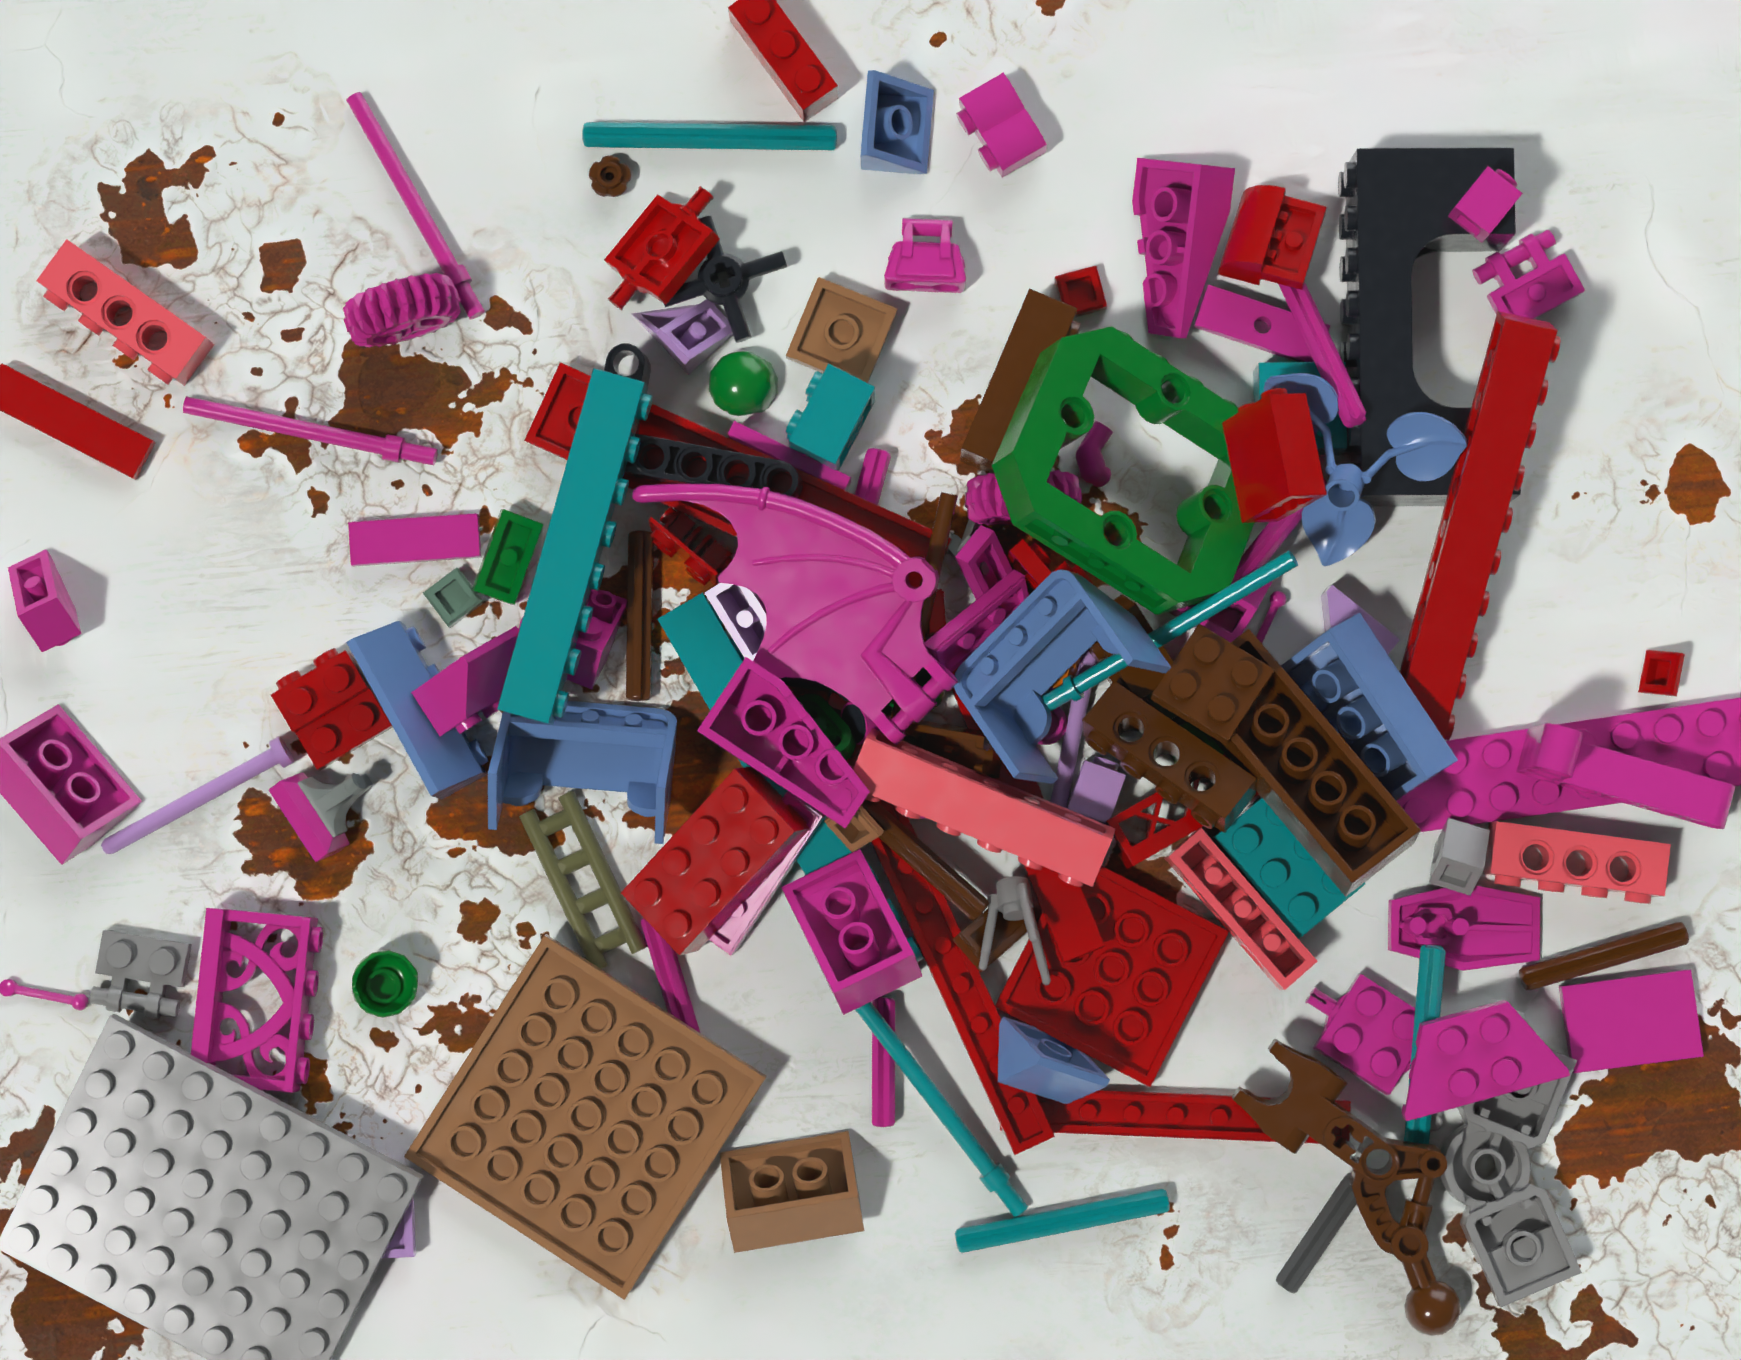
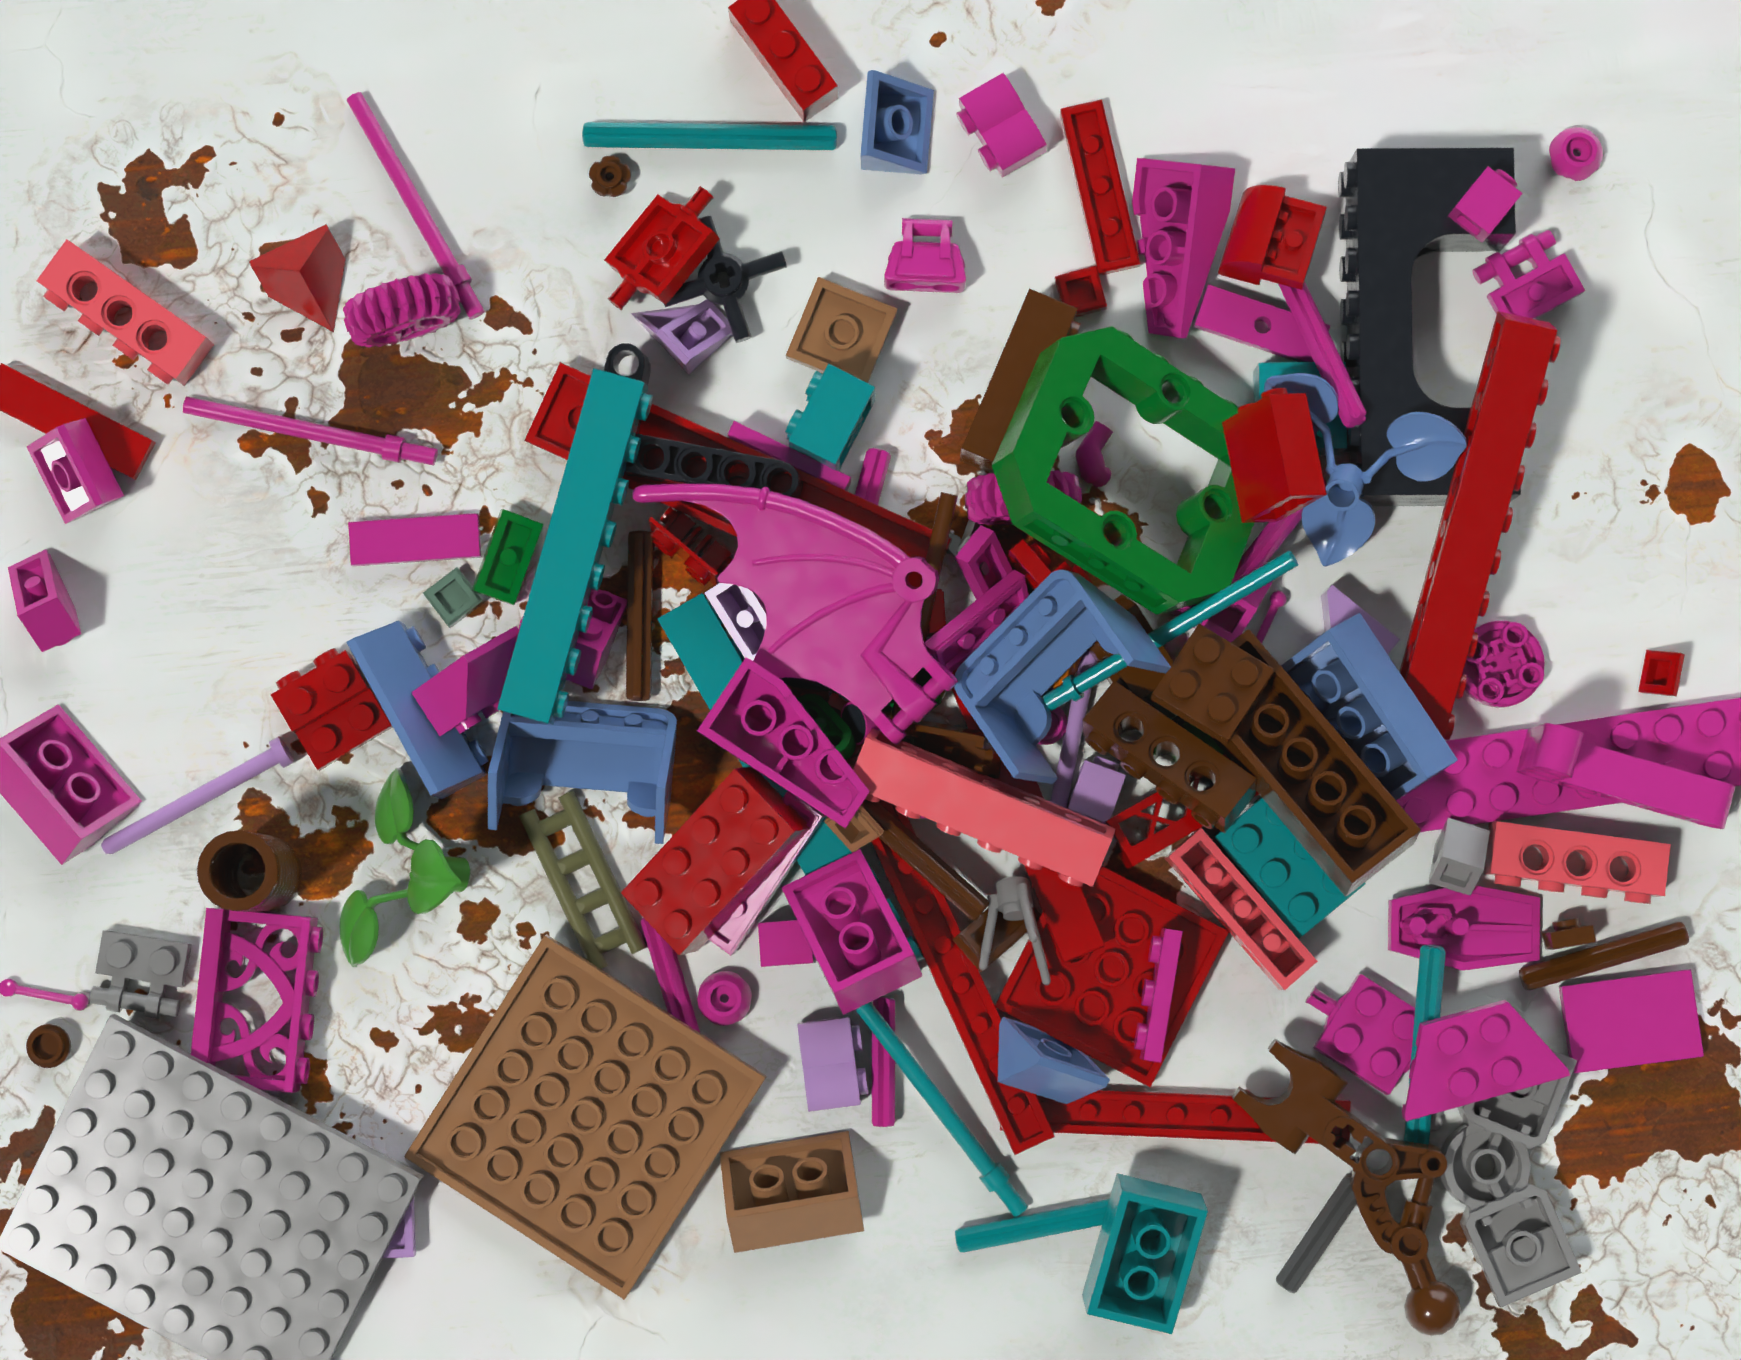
(48, 1046): none -> reddish brown plate
(74, 470): none -> dark pink slope
(219, 867): none -> reddish brown piece
(305, 275): none -> red slope
(319, 810): piece -> none
(384, 983): green hair -> none
(431, 874): none -> bright green plant
(737, 991): none -> dark pink plate
(743, 383): green hair -> none
(783, 944): none -> dark pink brick
(830, 1063): none -> lavender brick
(1100, 187): none -> red tile
(1144, 1253): none -> teal brick
(1158, 994): none -> dark pink plate
(1505, 665): none -> dark pink tile
(1568, 934): none -> reddish brown plate
(1573, 166): none -> dark pink plate

